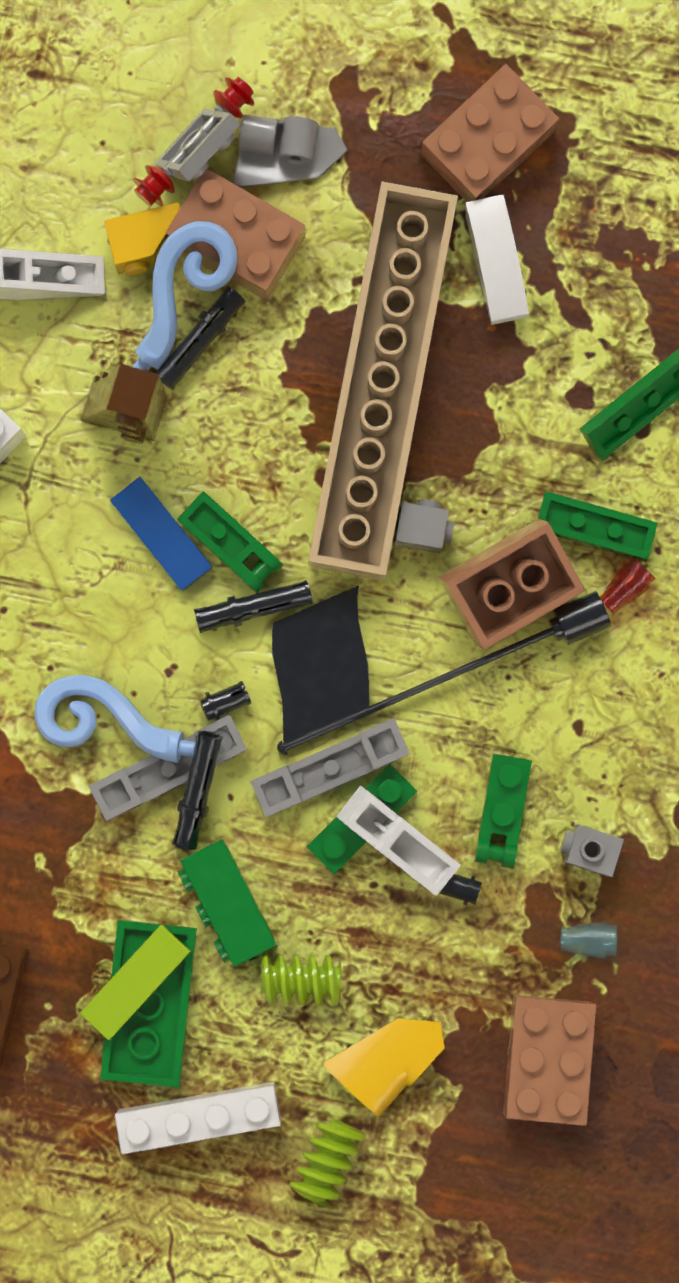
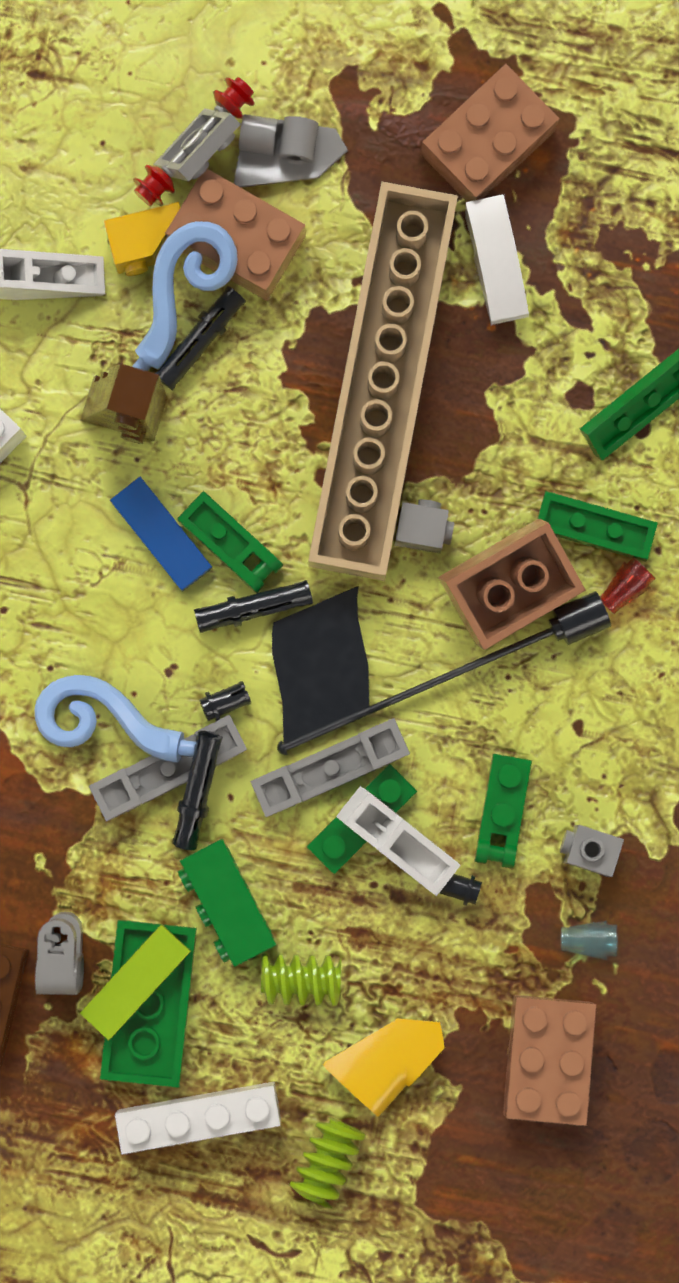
(60, 965): none -> light grey piece

